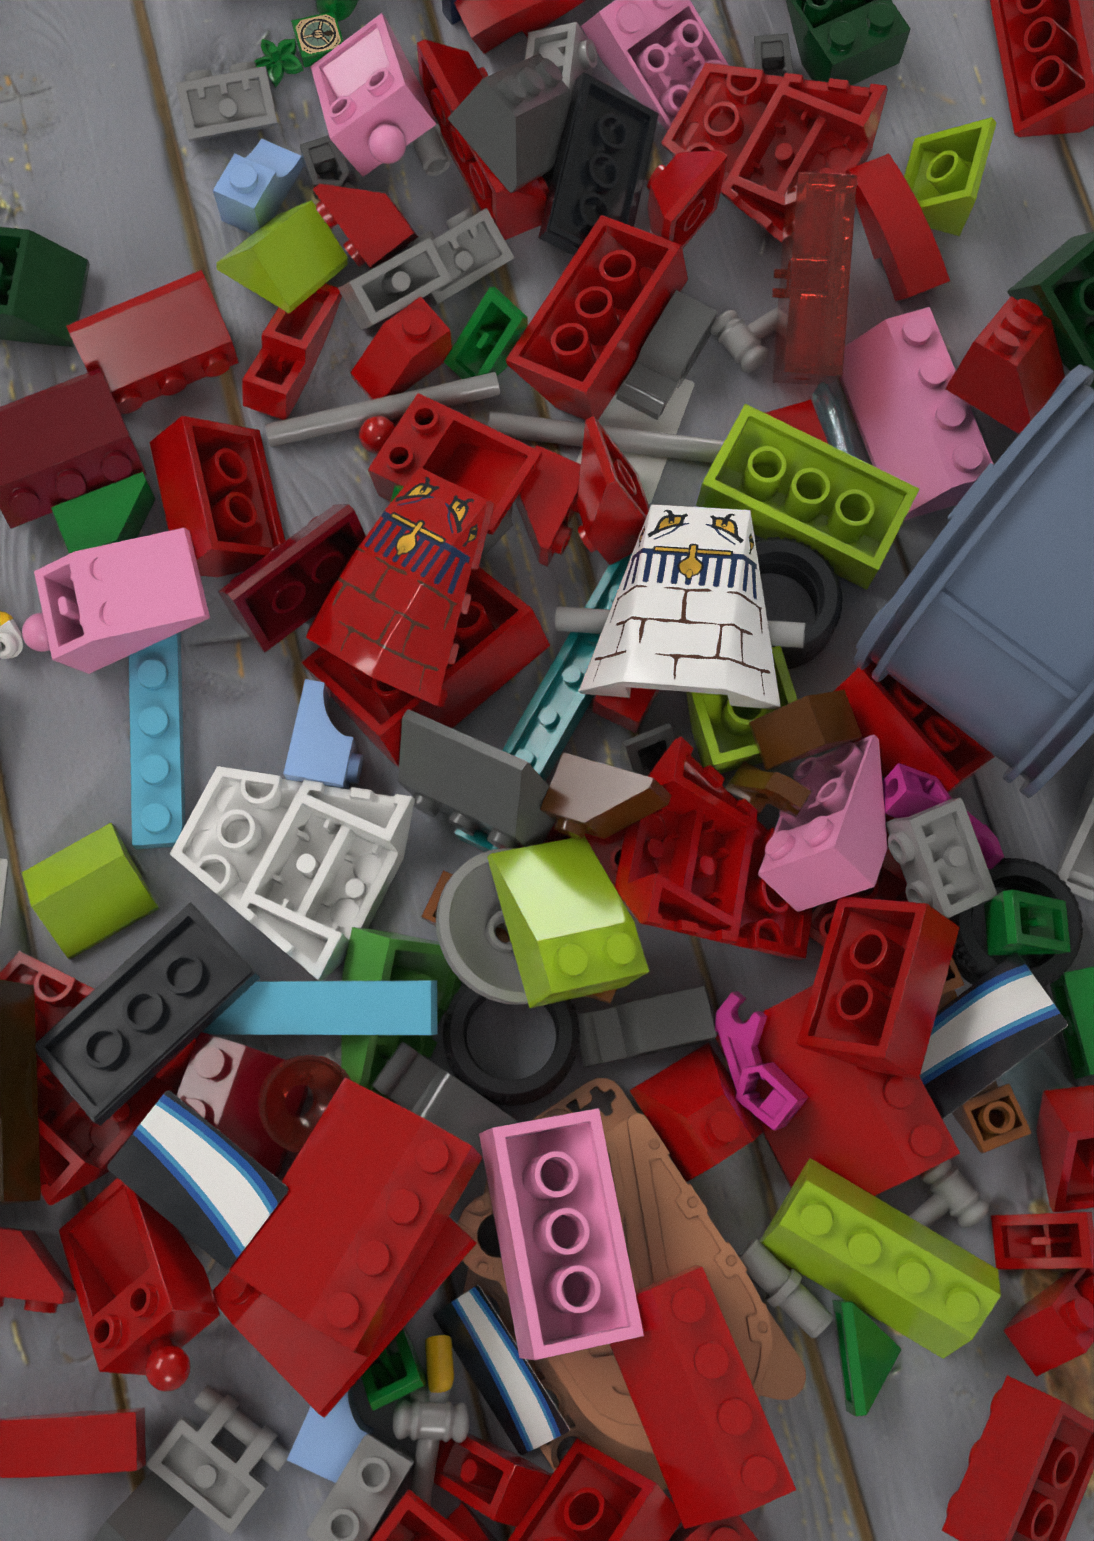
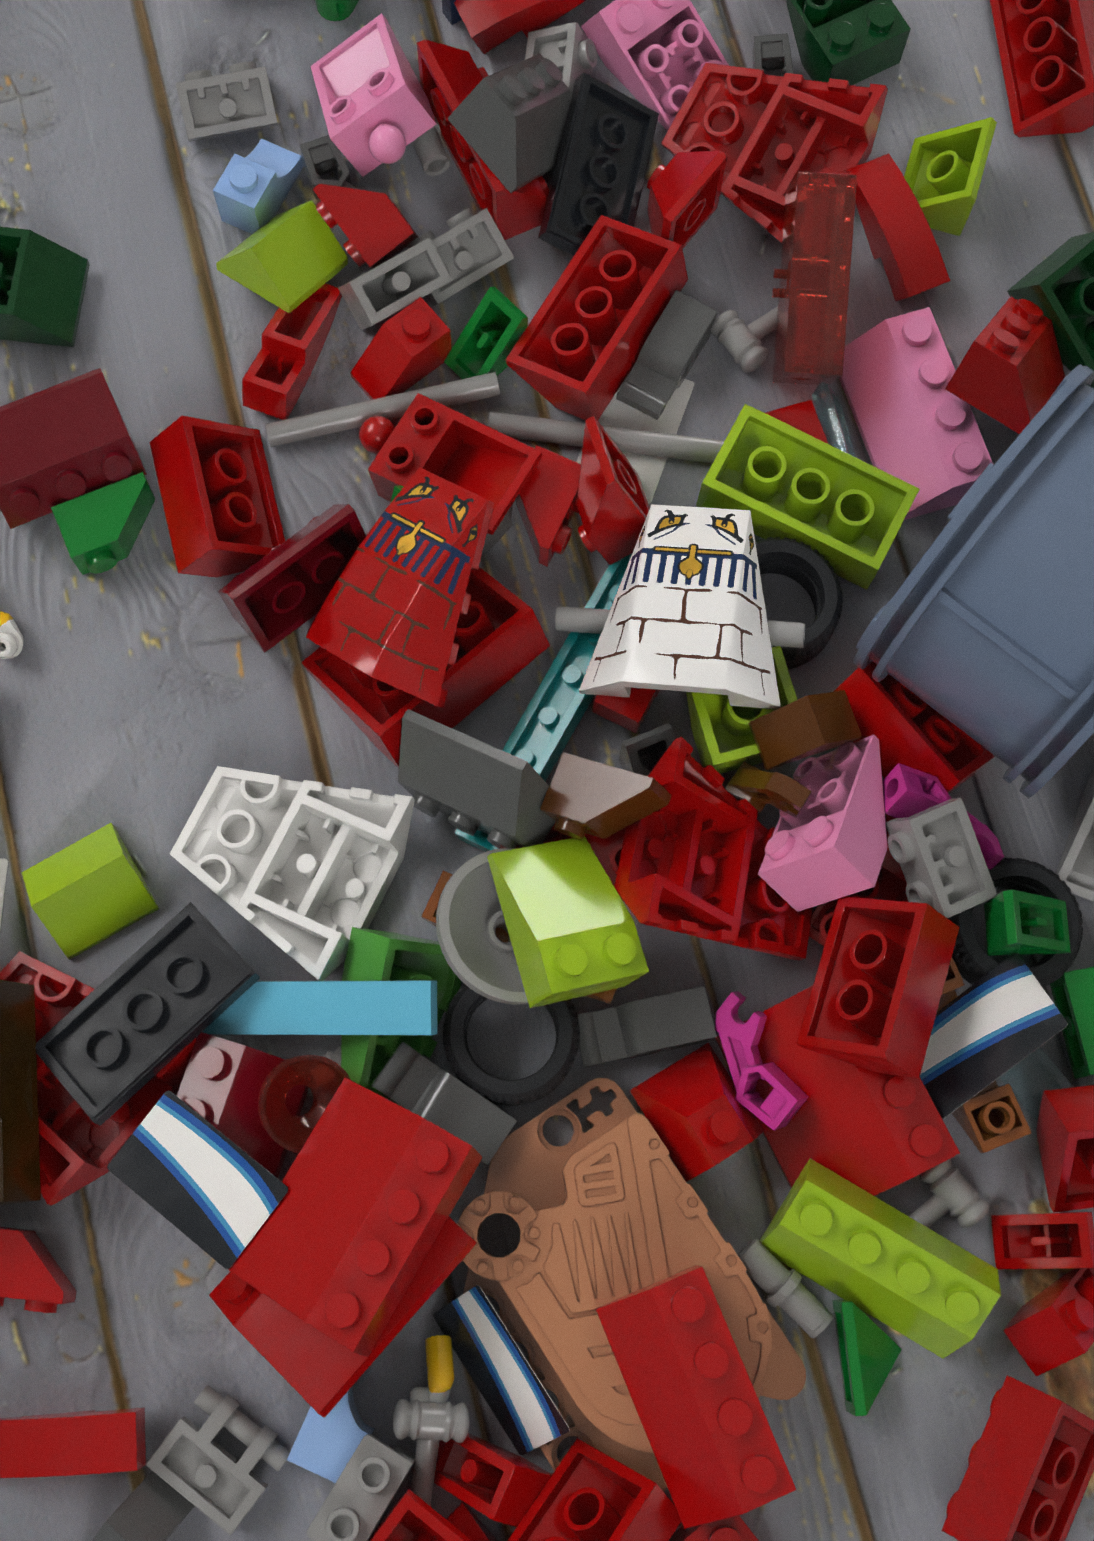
(116, 600): bright pink slope -> none
(137, 1287): red slope -> none
(156, 342): red slope -> none
(156, 744): medium azure plate -> none
(279, 59): green plant -> none
(316, 36): tile -> none
(317, 747): light blue arch -> none
(394, 1372): green slope -> none
(560, 1234): bright pink slope -> none

